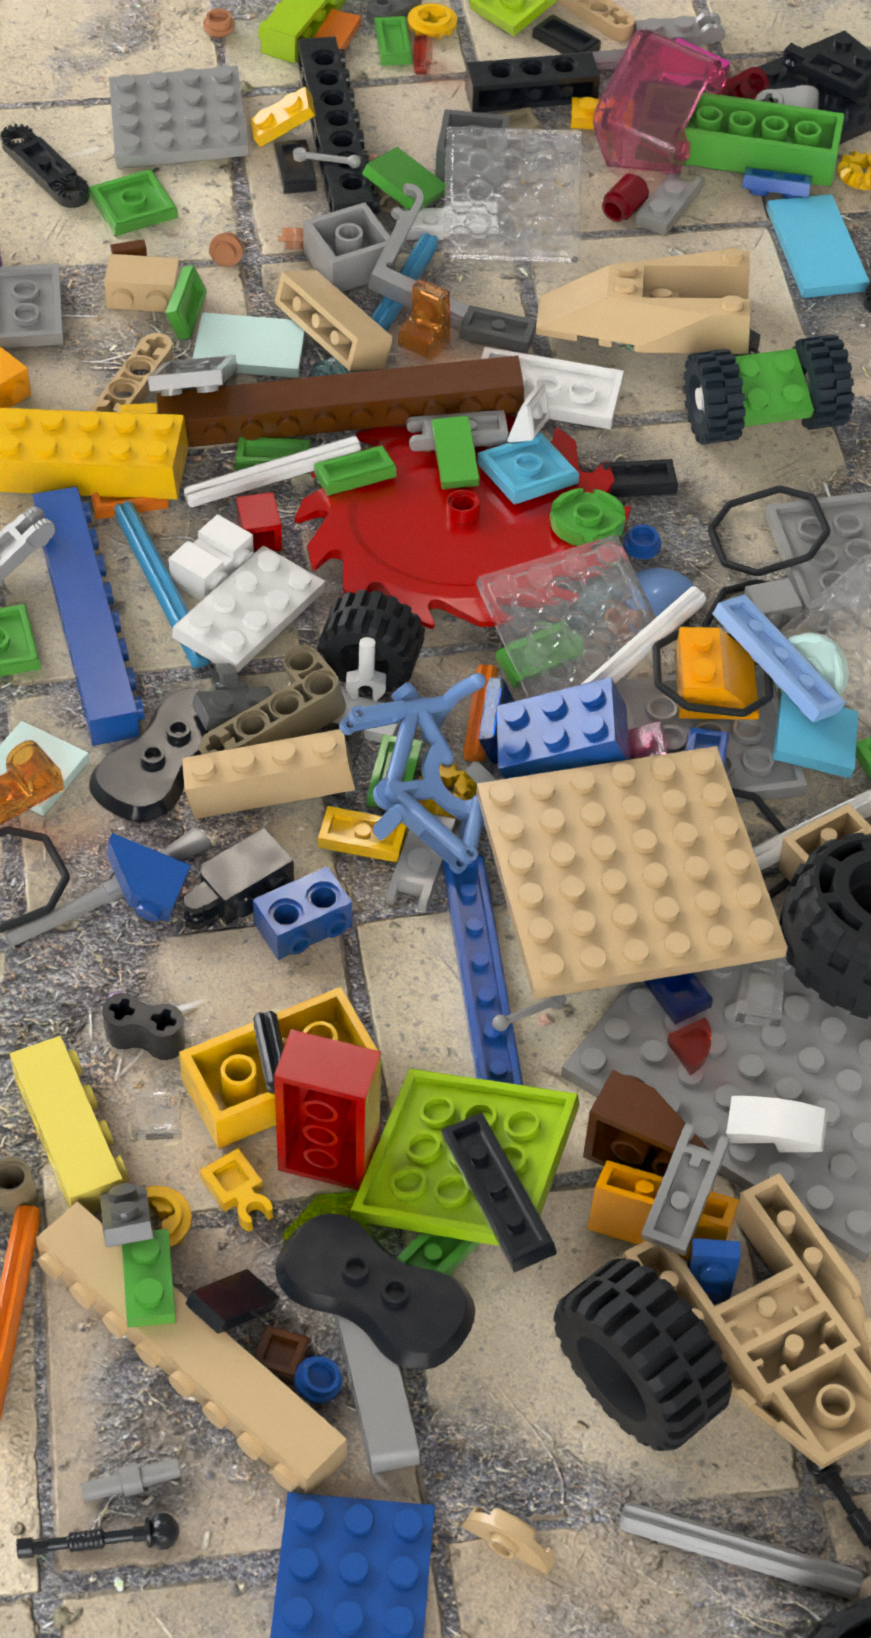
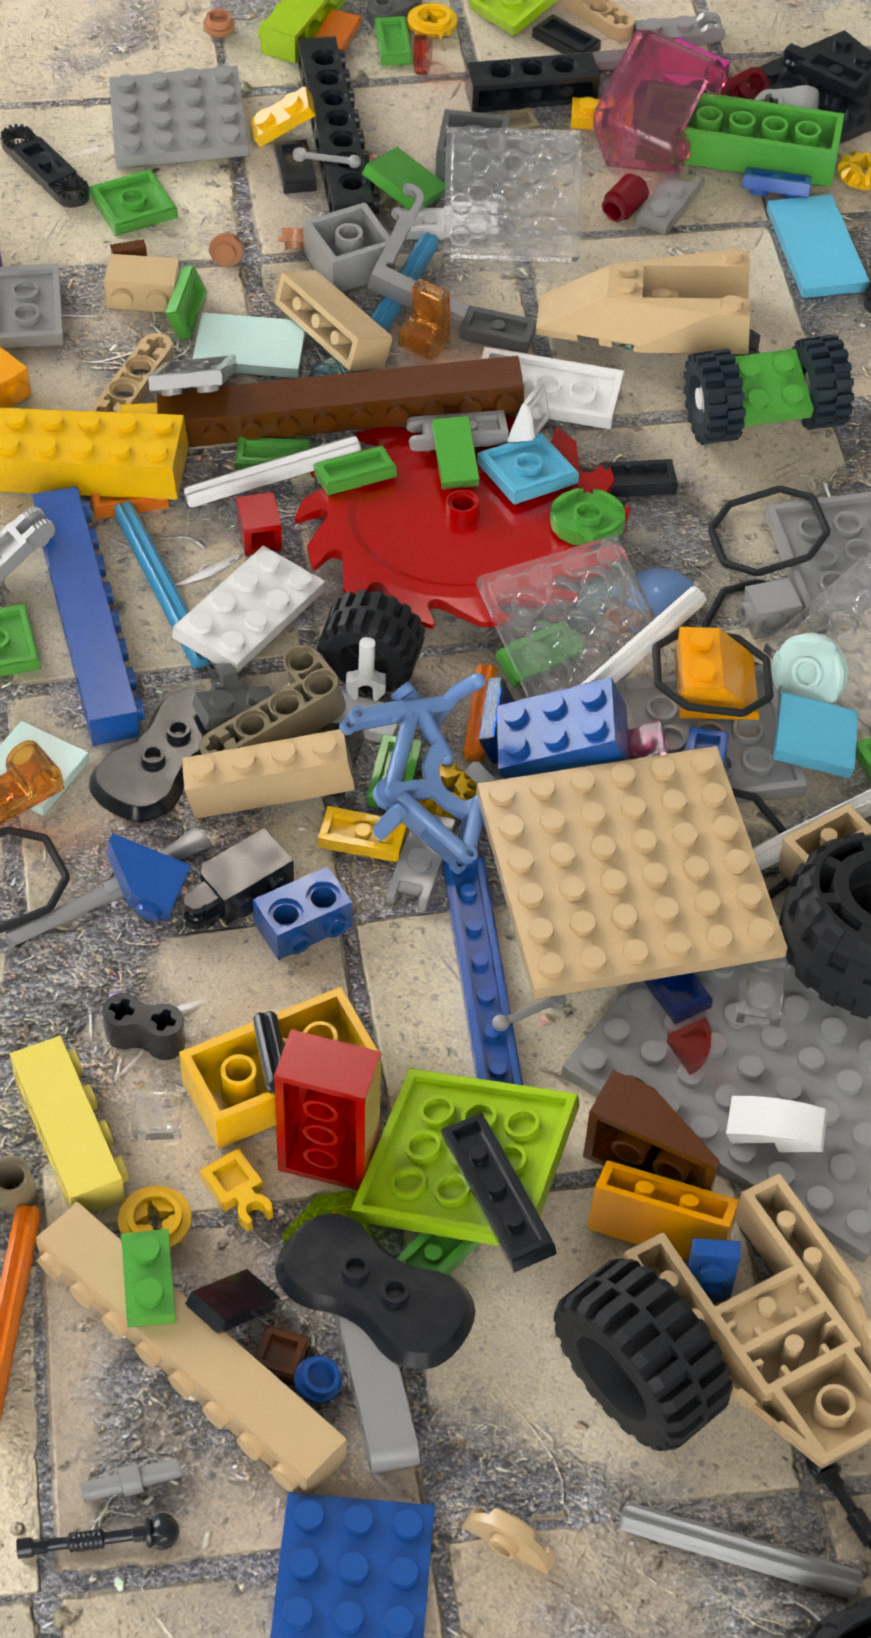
(125, 1215): dark grey plate -> none
(211, 559): white brick -> none
(642, 542): blue plate -> none
(683, 1193): light grey hinge -> none
(779, 658): light blue plate -> none

